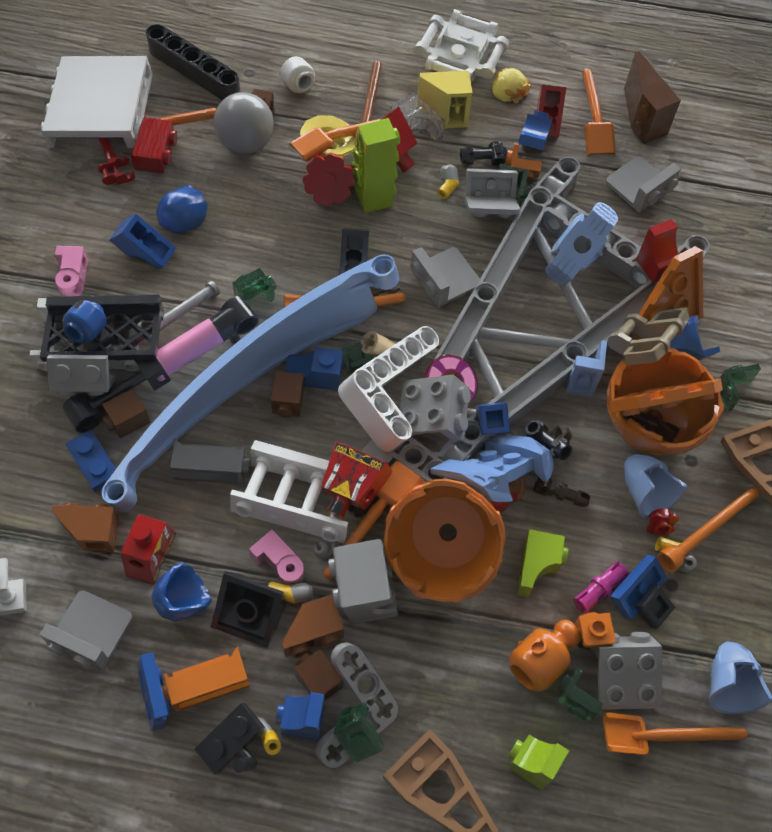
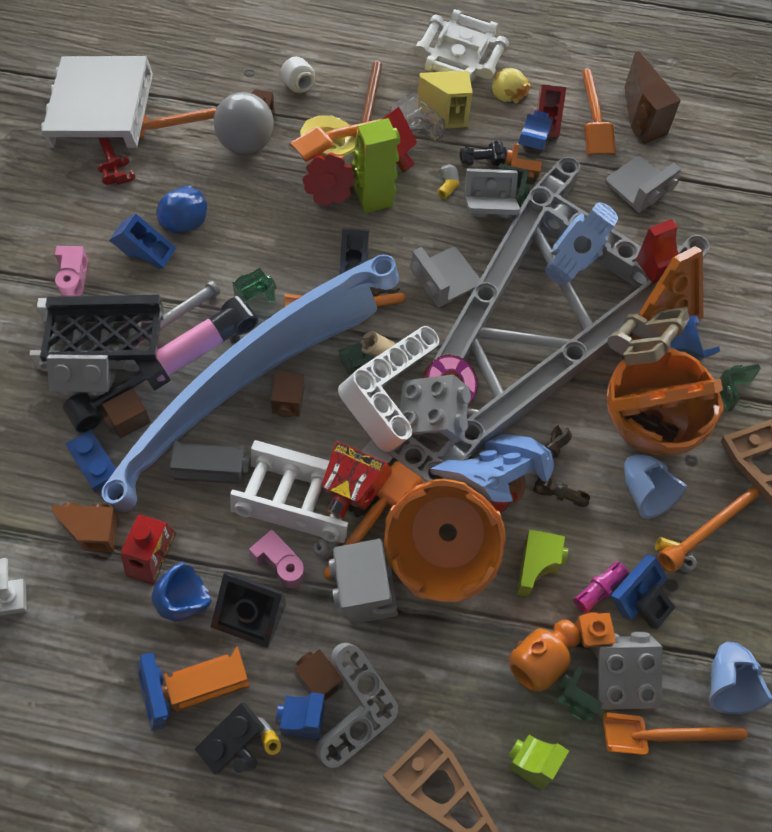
(84, 321): blue head -> none
(88, 631): light grey bracket -> none
(154, 145): red brick -> none
(192, 62): black beam -> none
(296, 592): light grey arm -> none
(314, 625): dark orange slope -> none
(320, 368): blue arch -> none
(357, 733): clear green bracket -> none
(493, 418): blue slope -> none
(538, 431): black bar -> none
(587, 373): light blue panel -> none
(662, 522): red plate -> none

